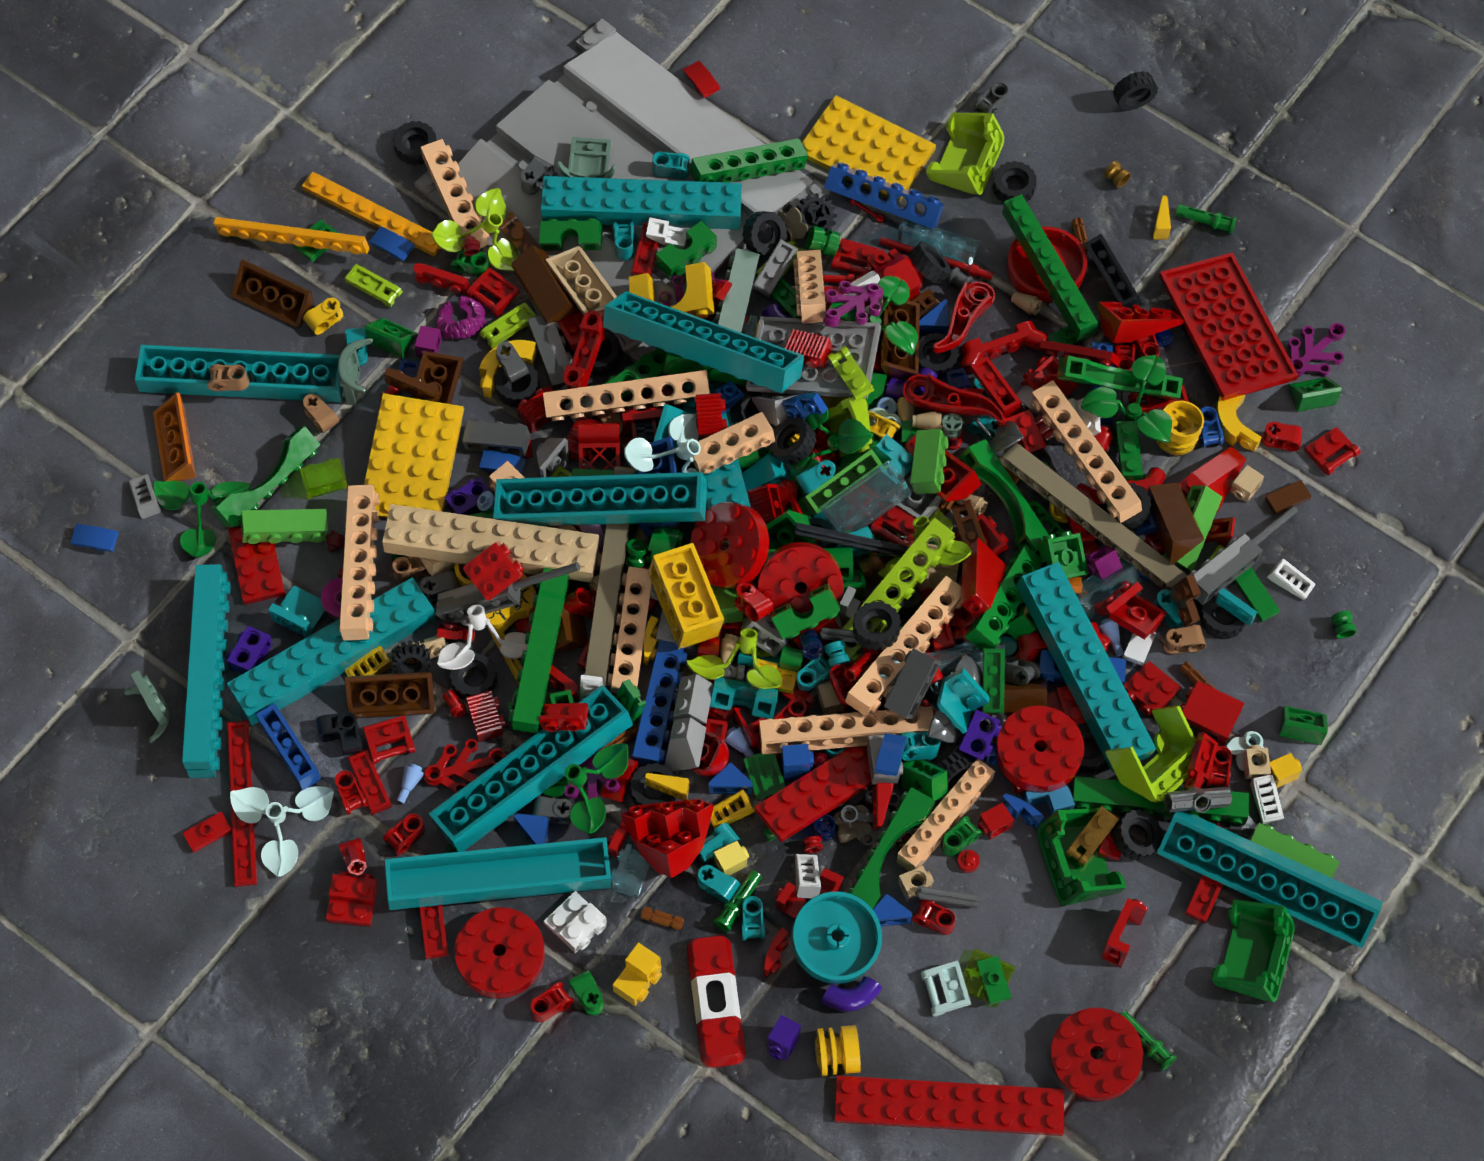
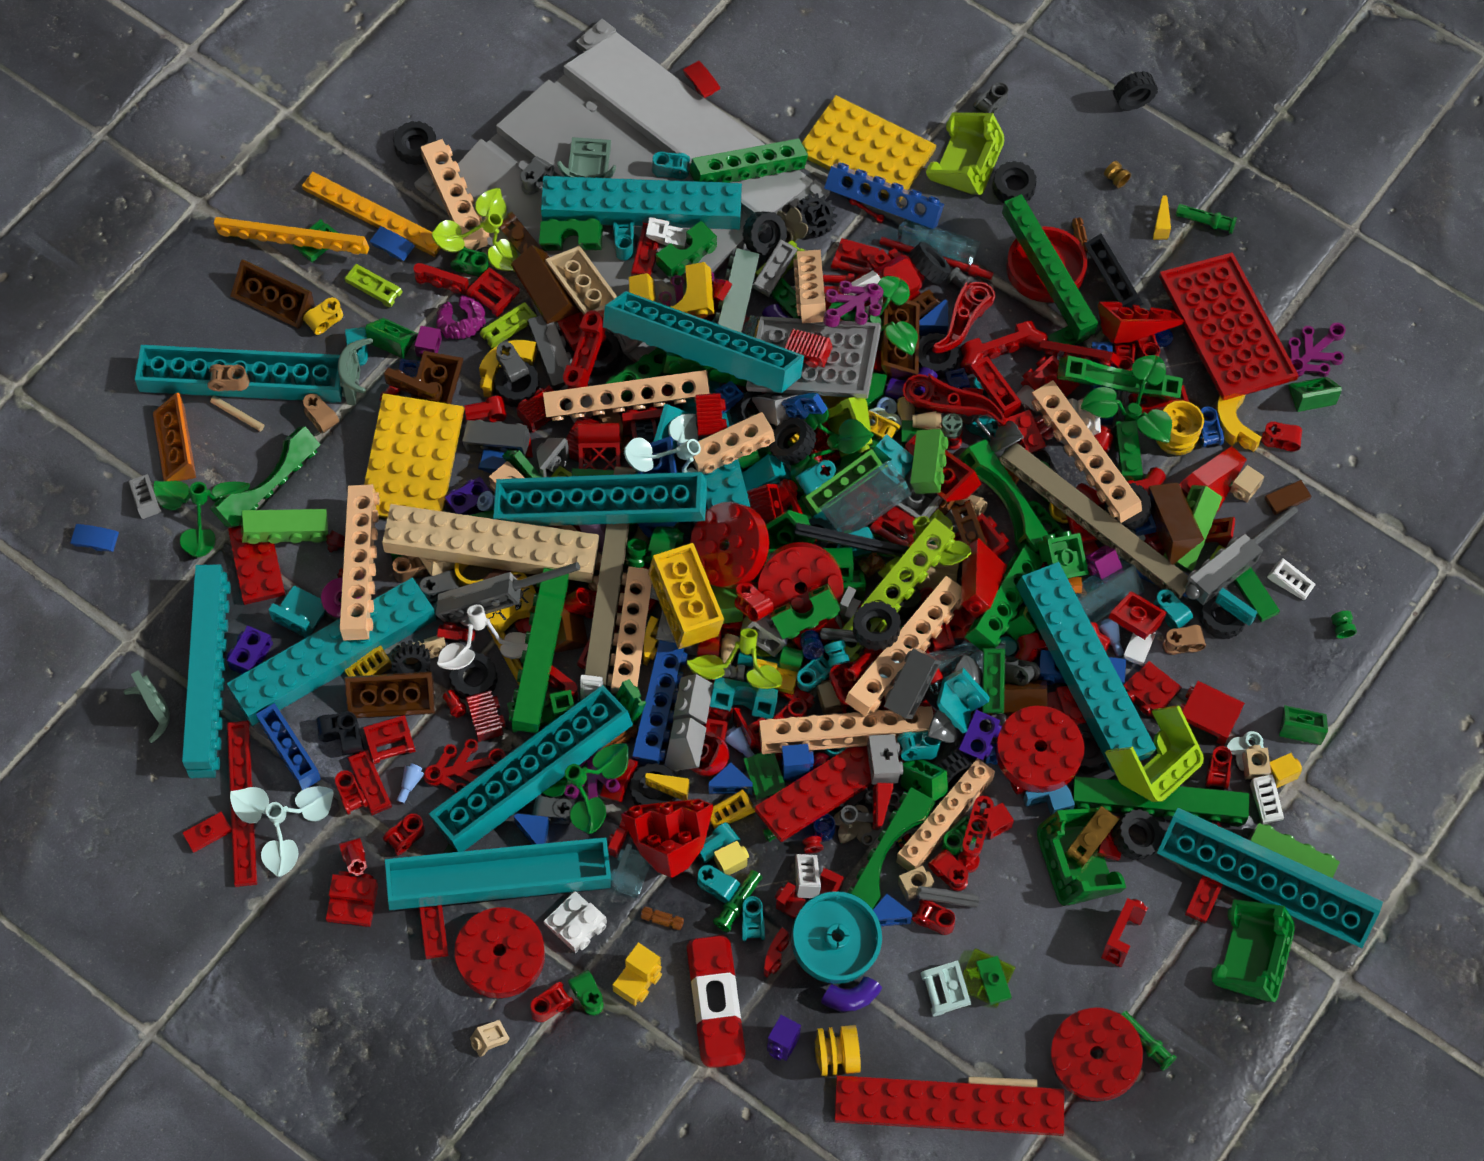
(237, 413): none -> tan bar
(323, 478): clear neon green brick -> none
(470, 245): dark red plate -> none
(488, 1037): none -> tan bracket
(492, 410): none -> red piece
(494, 570): red bracket -> none
(521, 464): none -> green plate
(564, 717): red bracket -> none
(826, 241): green wheel -> none
(851, 373): lime plate -> none
(890, 754): blue slope -> none
(947, 867): none -> red piece
(973, 818): none -> red beam
(1003, 1081): none -> tan bar
(1019, 807): blue slope -> none
(1027, 303): tan cone -> none
(1117, 598): red plate -> none
(1183, 595): reddish brown plate -> none
(1187, 799): dark grey piece -> none
(1193, 675): dark orange axle -> none
(1201, 761): red hinge -> none
(1328, 446): red plate -> none

